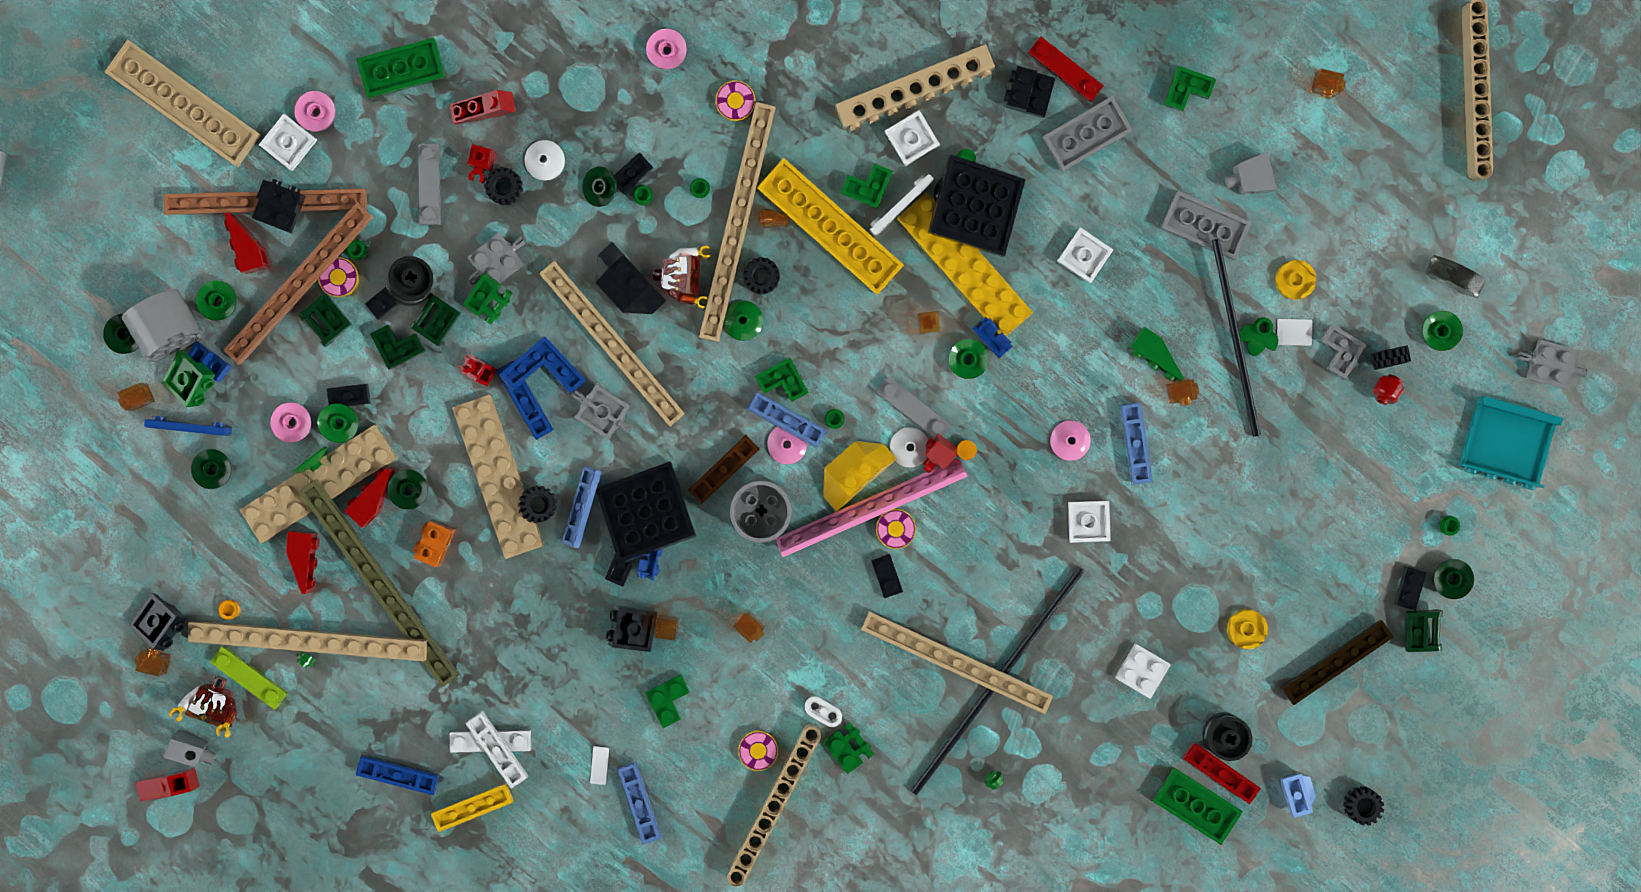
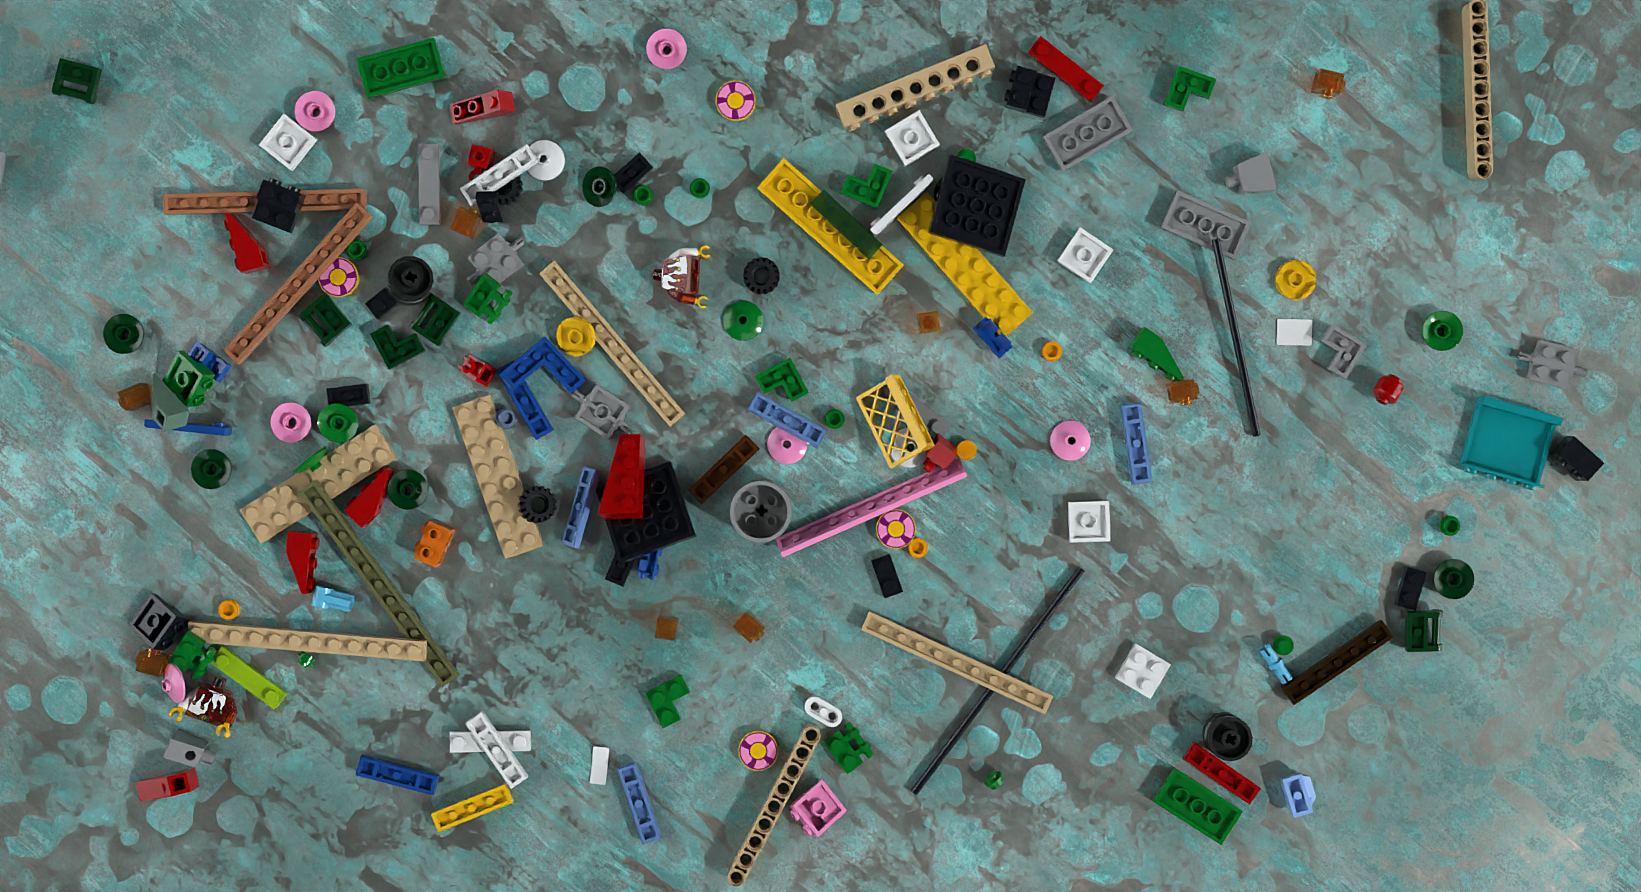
(77, 74): none -> dark green plate
(162, 325): light grey brick -> none
(166, 407): none -> sand green slope
(174, 683): none -> bright pink dish
(182, 103): tan plate -> none
(186, 652): none -> green plate
(207, 298): green dish -> none
(326, 597): none -> medium azure piece
(466, 221): none -> clear orange brick
(489, 206): none -> black plate
(500, 173): none -> white plate
(505, 418): none -> sand blue plate
(576, 336): none -> yellow tile
(625, 283): black wedge -> none
(625, 482): none -> red wedge
(631, 628): black plate -> none
(737, 222): tan plate -> none
(770, 218): clear orange cone -> none
(817, 809): none -> bright pink plate
(846, 224): none -> clear green tile
(854, 471): yellow wedge -> none
(906, 409): none -> yellow fence
(918, 547): none -> light orange tile
(973, 349): green dish -> none
(1051, 351): none -> light orange tile
(1247, 629): yellow tile -> none
(1258, 339): green plate -> none
(1275, 663): none -> medium azure pin
(1283, 645): none -> green plate
(1355, 797): black tyre -> none
(1391, 357): black tyre -> none
(1455, 274): clear smoke brick -> none
(1576, 459): none -> black brick

